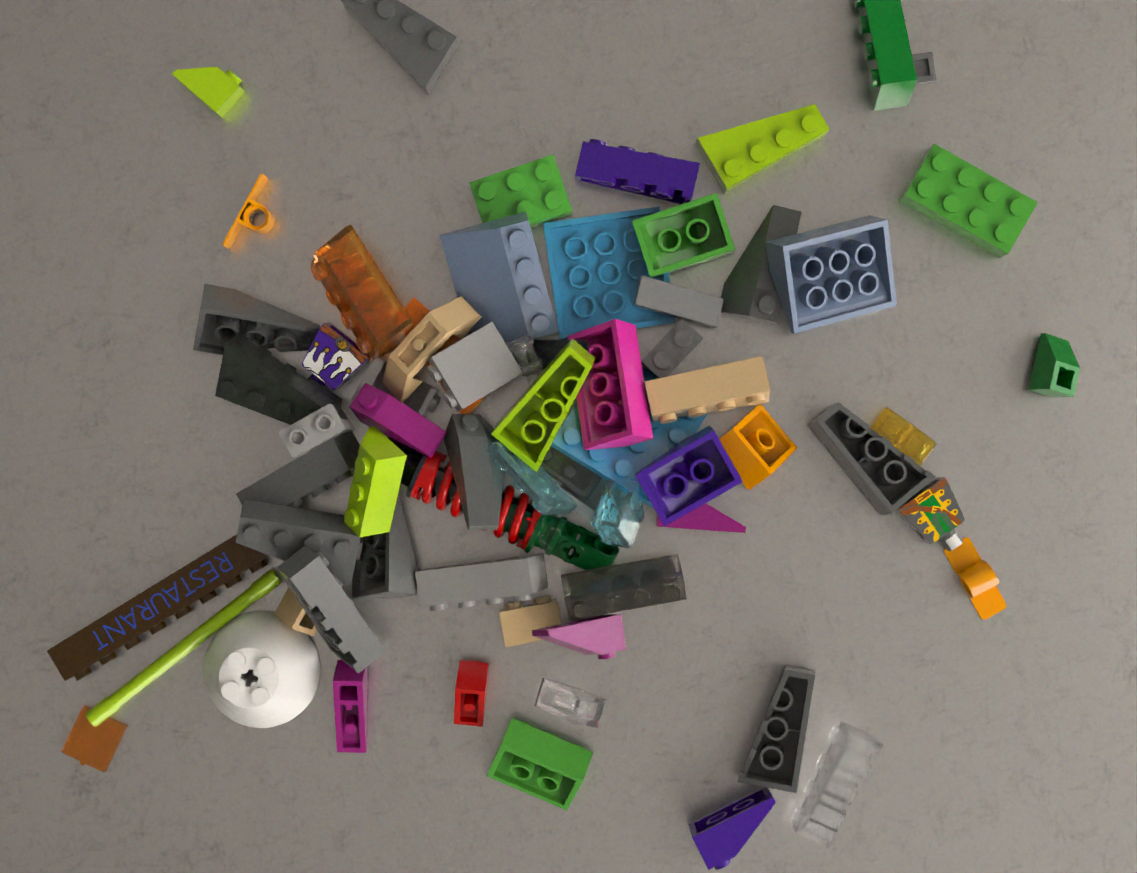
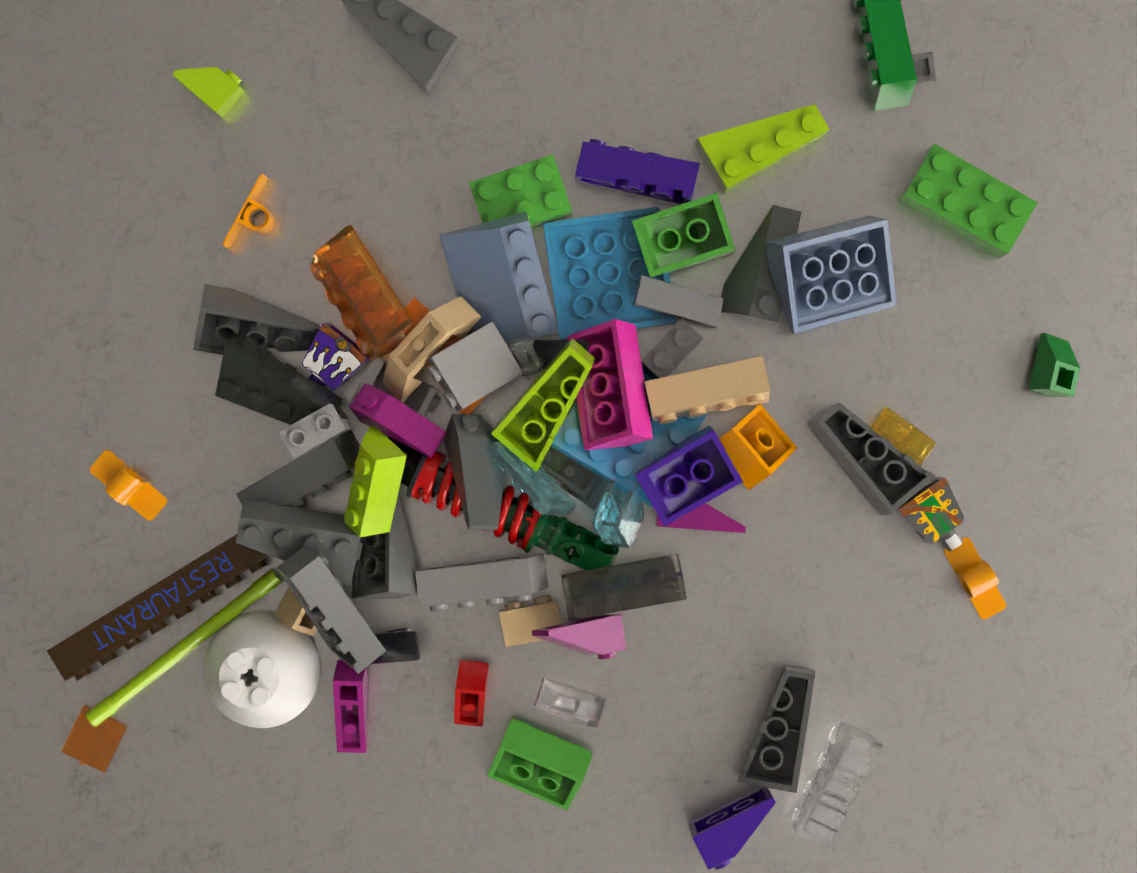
(127, 486): none -> light orange piece
(400, 646): none -> black piece

